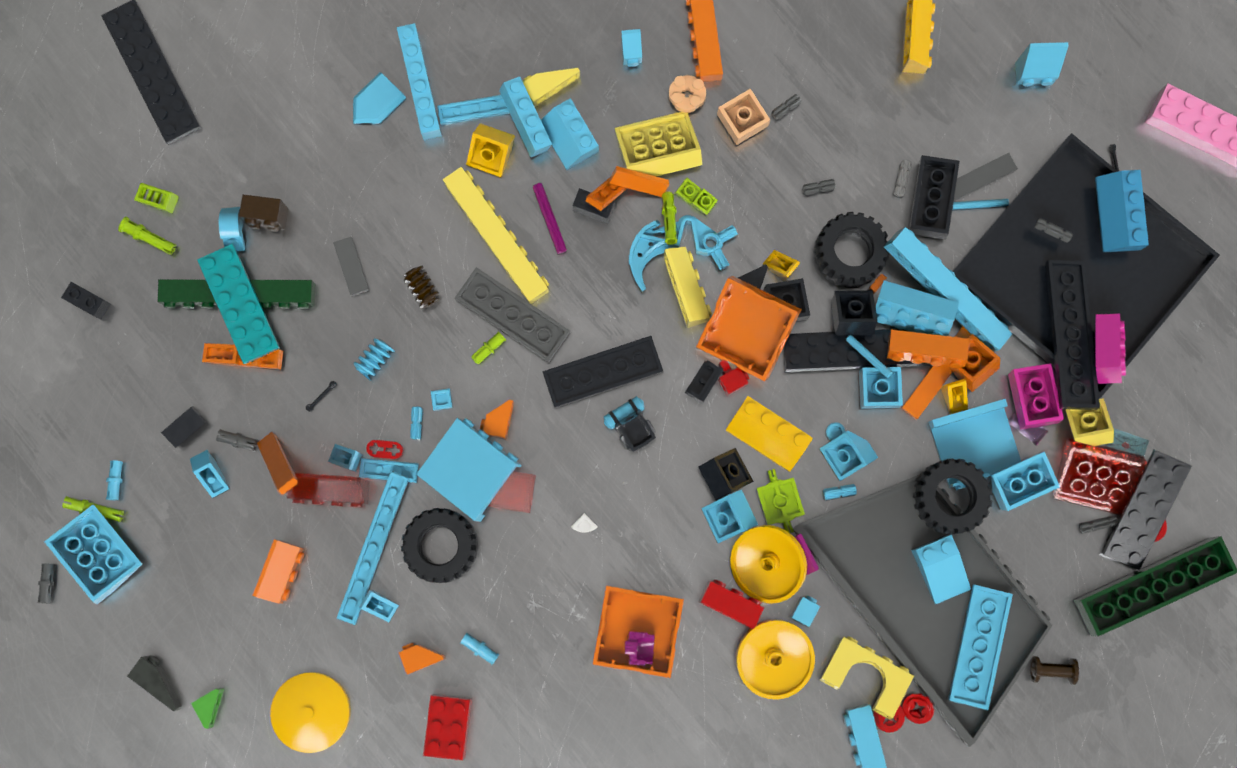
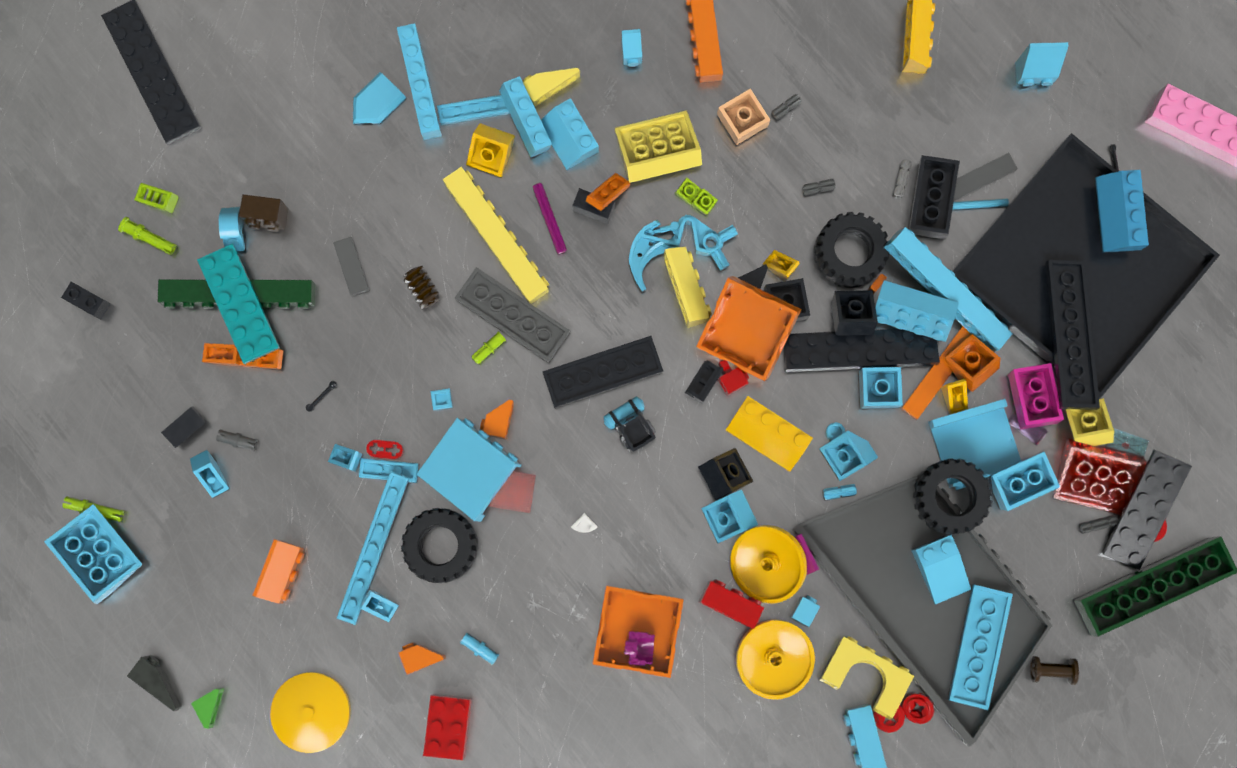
(46, 583): dark grey pin -> none
(114, 480): medium azure pin -> none
(277, 463): orange tile -> none
(329, 489): clear red slope -> none
(373, 358): medium azure piece -> none
(416, 418): medium azure piece -> none
(638, 181): orange tile -> none
(669, 212): lime pin -> none
(683, 84): light nougat plate -> none
(780, 501): lime plate -> none
(869, 356): medium azure bar -> none
(928, 348): orange brick -> none
(1053, 230): dark grey axle -> none
(1110, 348): dark pink brick -> none

